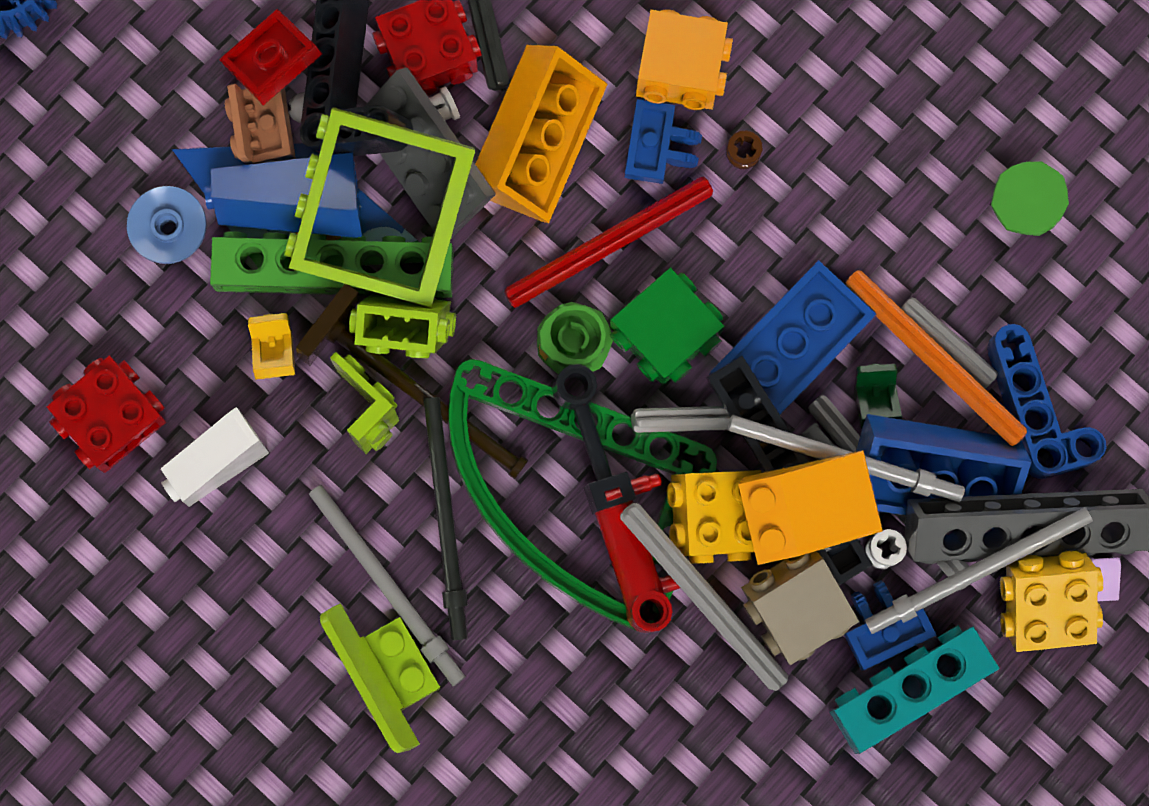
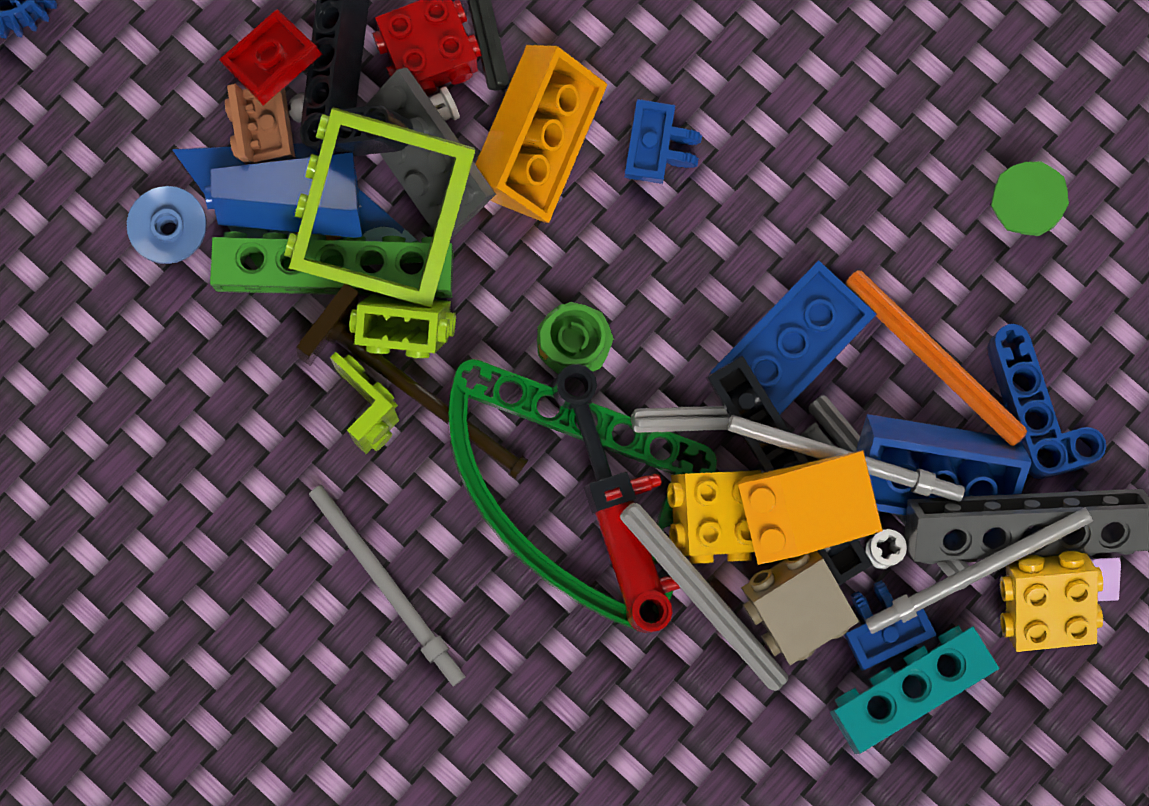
(105, 413): red brick -> none
(213, 459): white slope -> none
(271, 346): yellow bracket -> none
(385, 672): lime plate -> none
(454, 598): pearl dark grey bar -> none
(608, 242): red axle -> none
(667, 327): green brick -> none
(683, 60): light orange brick -> none
(732, 150): reddish brown bush -> none
(877, 391): dark green bracket -> none
(950, 342): light grey axle -> none

